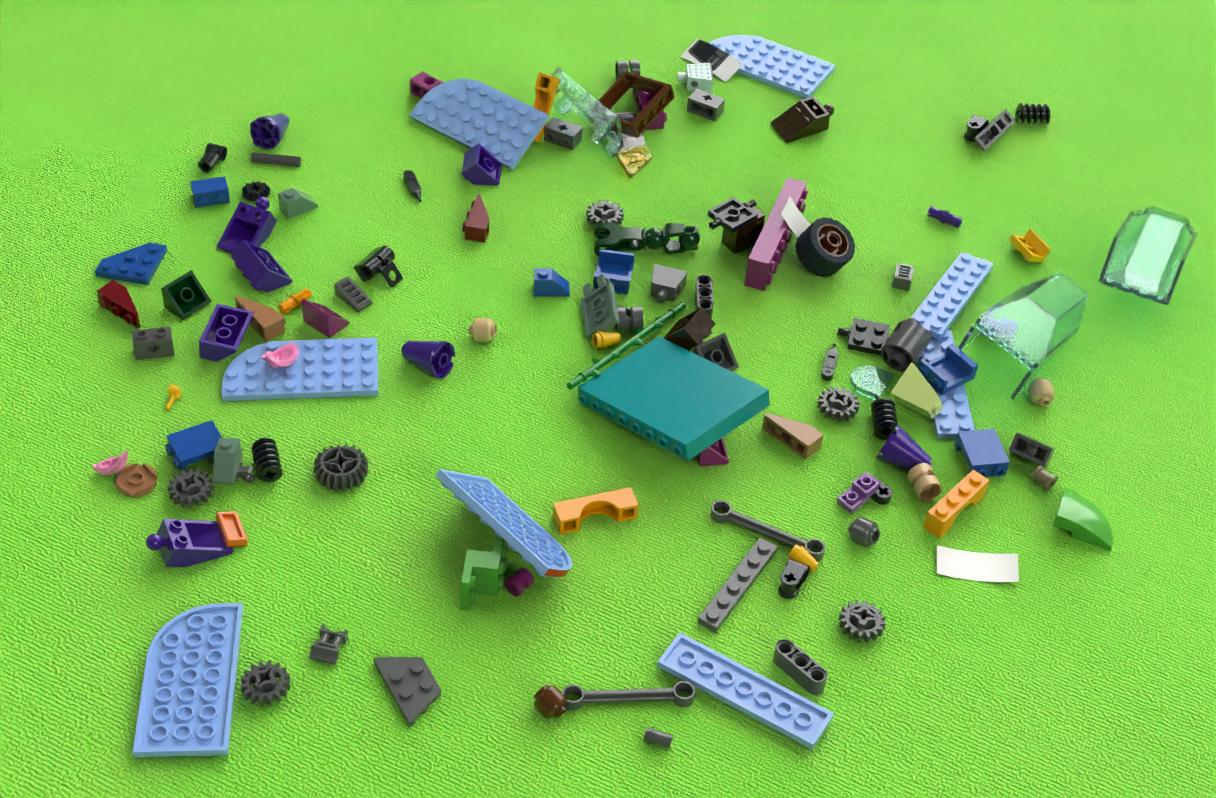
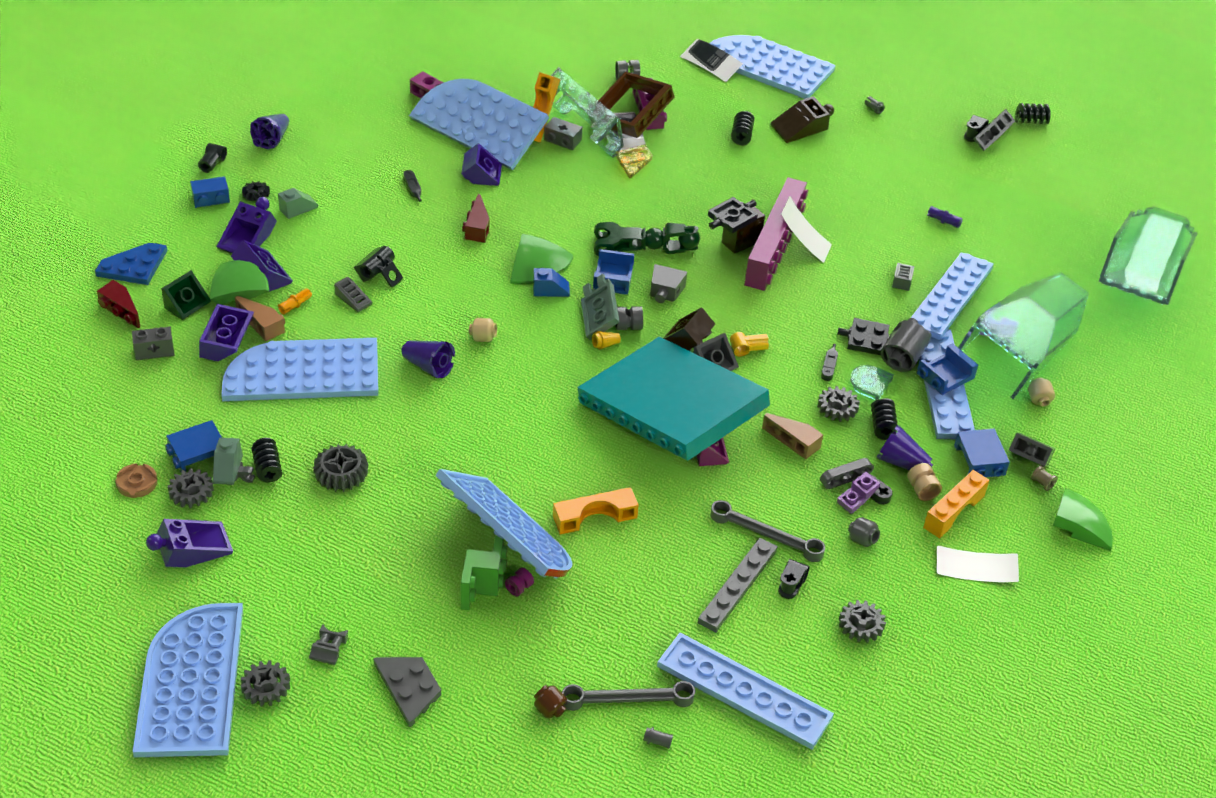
(112, 465): bright pink hat -> none
(175, 393): yellow hand -> none
(231, 529): orange tile -> none
(237, 279): none -> bright green brick
(276, 159): dark grey axle -> none
(282, 356): bright pink hat -> none
(322, 318): magenta slope -> none
(537, 253): none -> bright green brick
(604, 212): dark grey gear -> none
(618, 350): green plant -> none
(697, 77): light aqua torso -> none
(704, 294): black beam -> none
(705, 105): brick -> none
(742, 128): none -> piece
(744, 344): none -> yellow piece
(800, 666): dark grey beam -> none
(801, 555): yellow cone -> none
(825, 247): black wheel -> none
(846, 473): none -> dark grey beam
(878, 107): none -> dark grey pin
(917, 393): yellowish green slope -> none
(1031, 246): yellow bracket -> none

